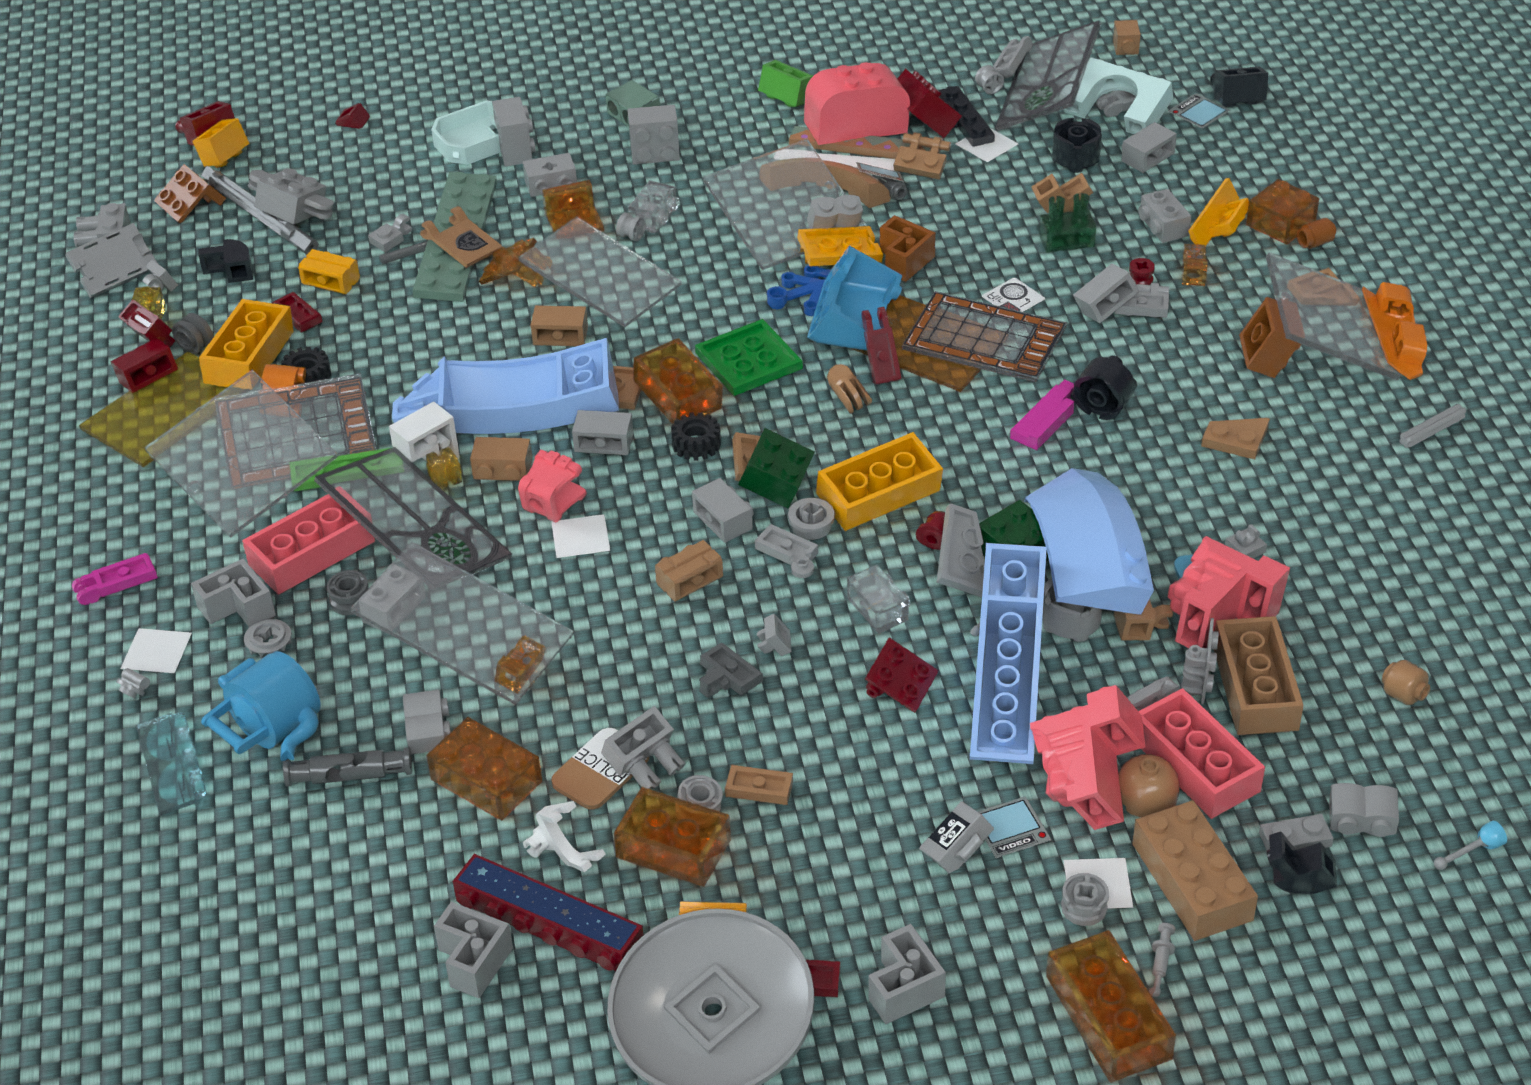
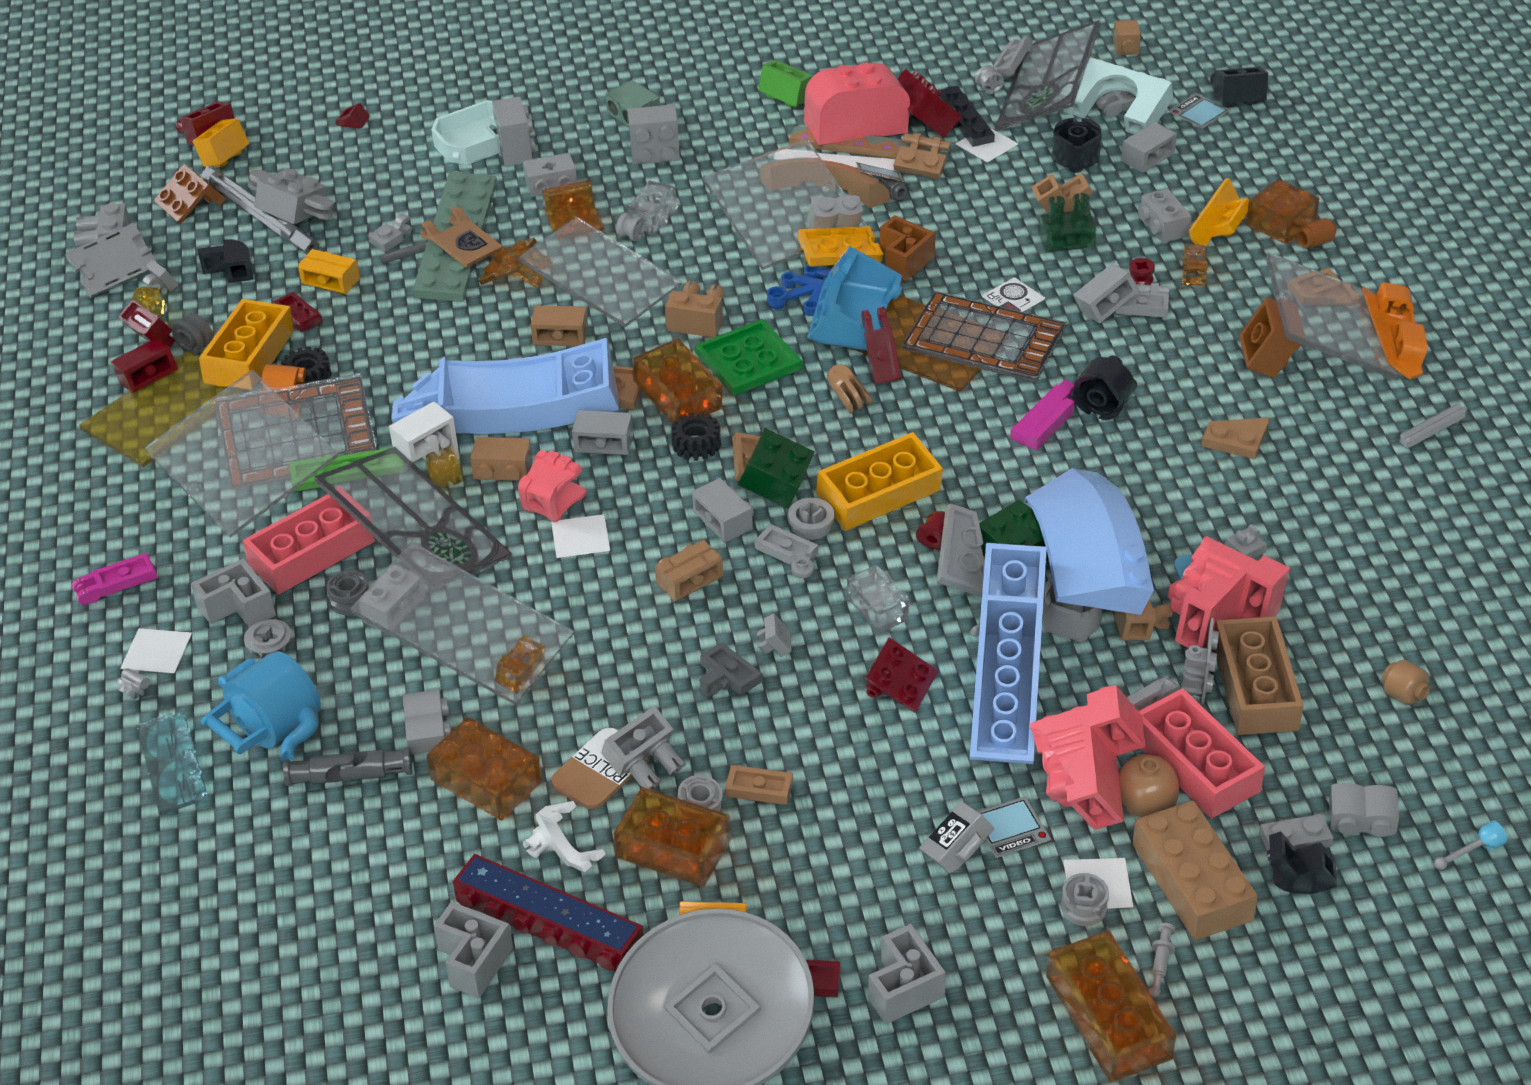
(695, 313): none -> medium nougat brick

